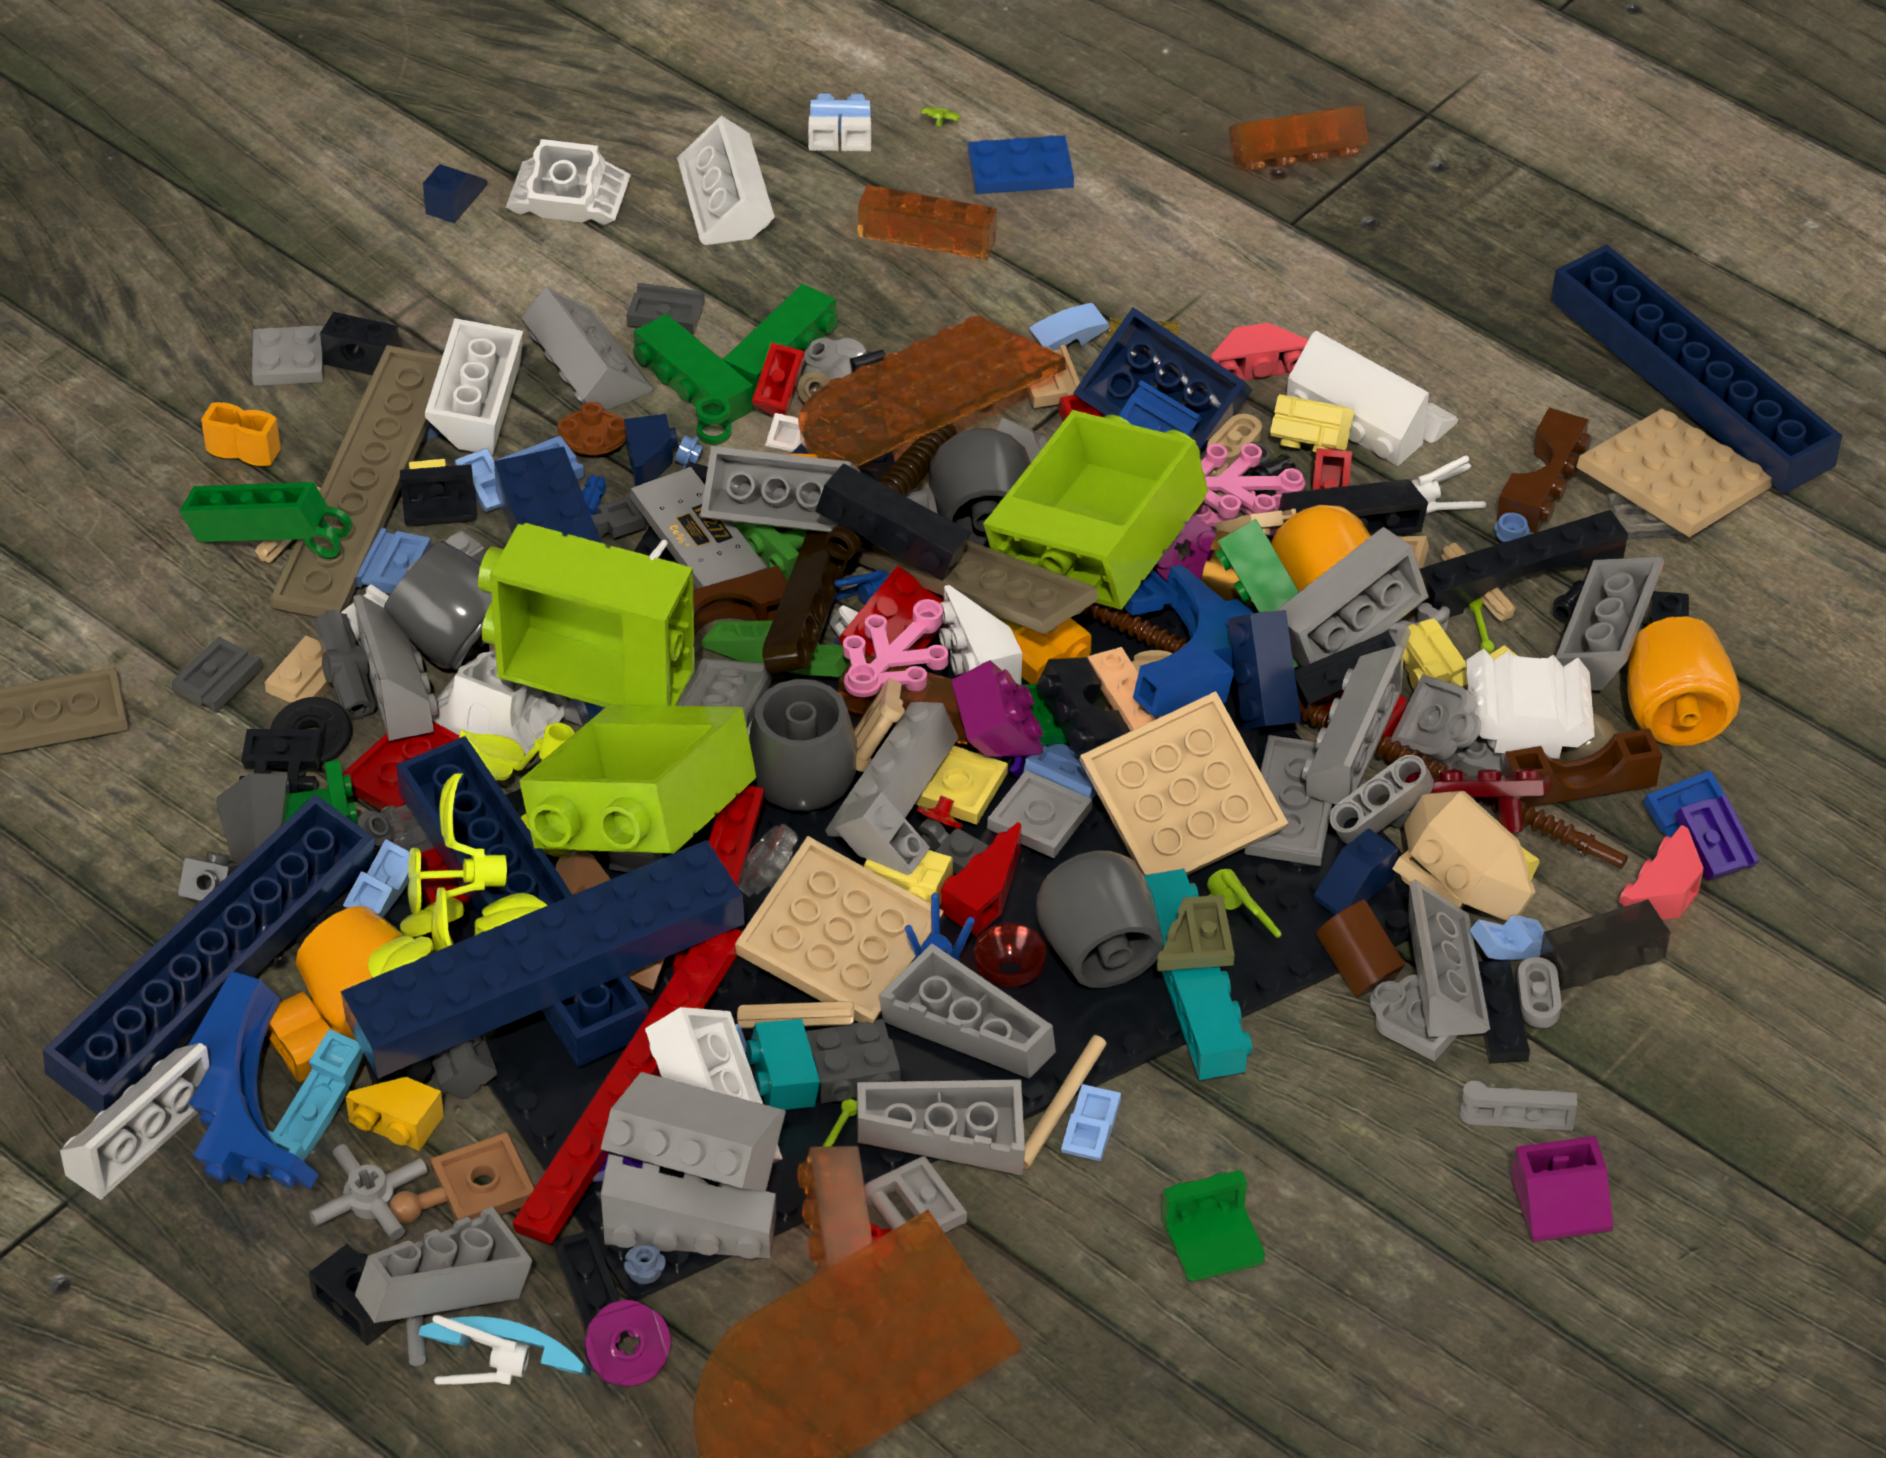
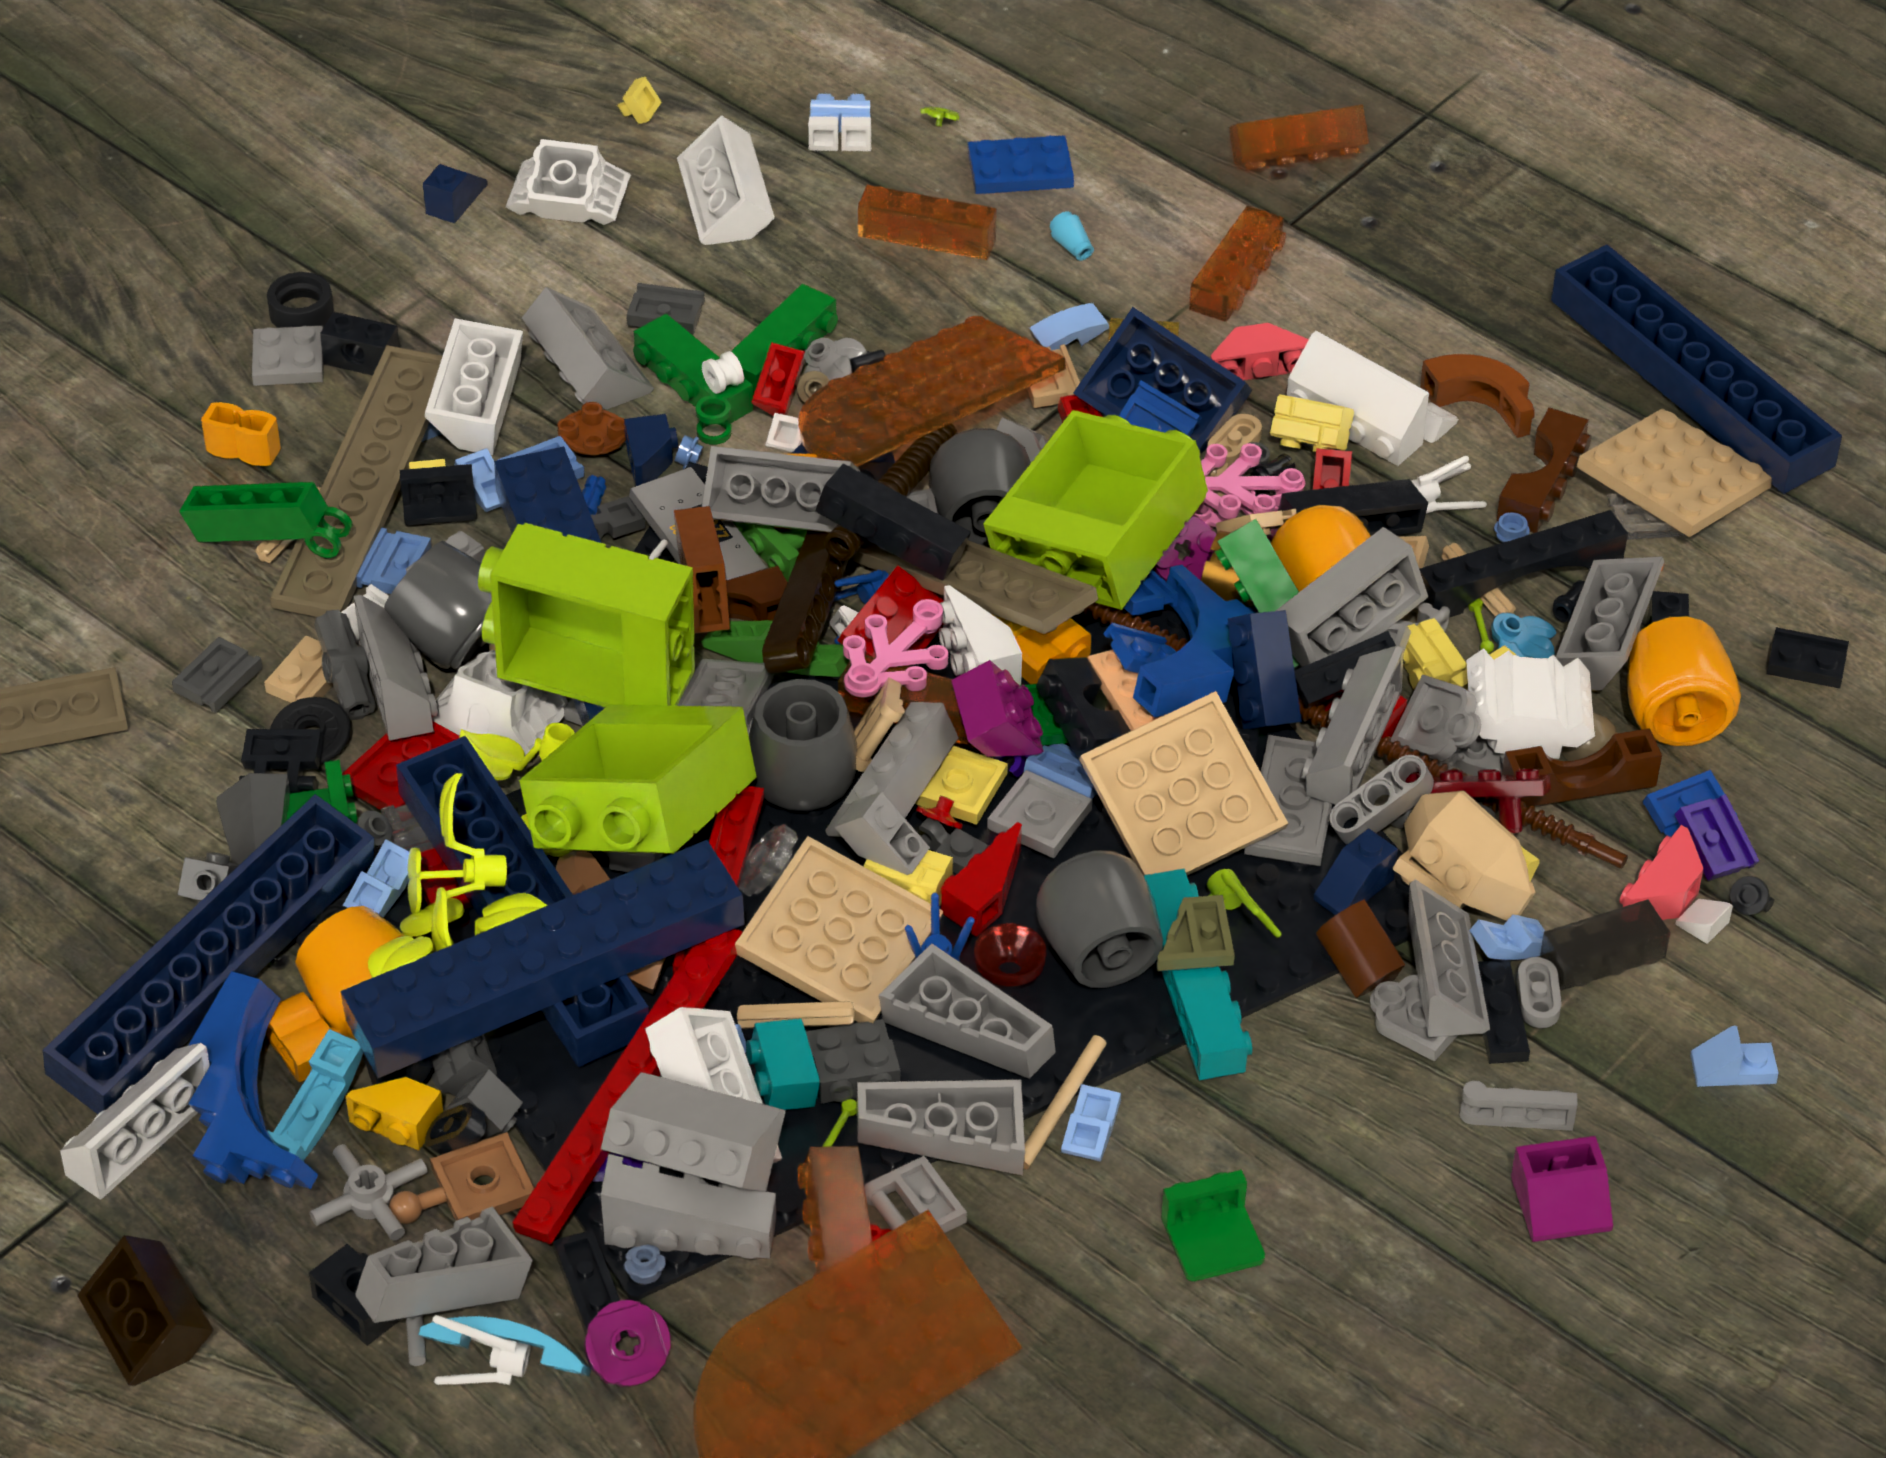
(144, 1310): none -> dark brown slope
(296, 286): none -> black tyre
(456, 1128): none -> black plate
(492, 1097): none -> dark grey brick
(640, 101): none -> light yellow tile
(701, 550): none -> dark orange slope
(722, 372): none -> white wheel
(1071, 235): none -> medium azure cone
(1136, 646): none -> blue plate
(1237, 263): none -> clear orange brick
(1483, 381): none -> dark orange arch
(1524, 635): none -> dark azure plate
(1705, 918): none -> white slope
(1728, 1062): none -> light blue slope
(1751, 896): none -> black plate
(1807, 657): none -> black plate

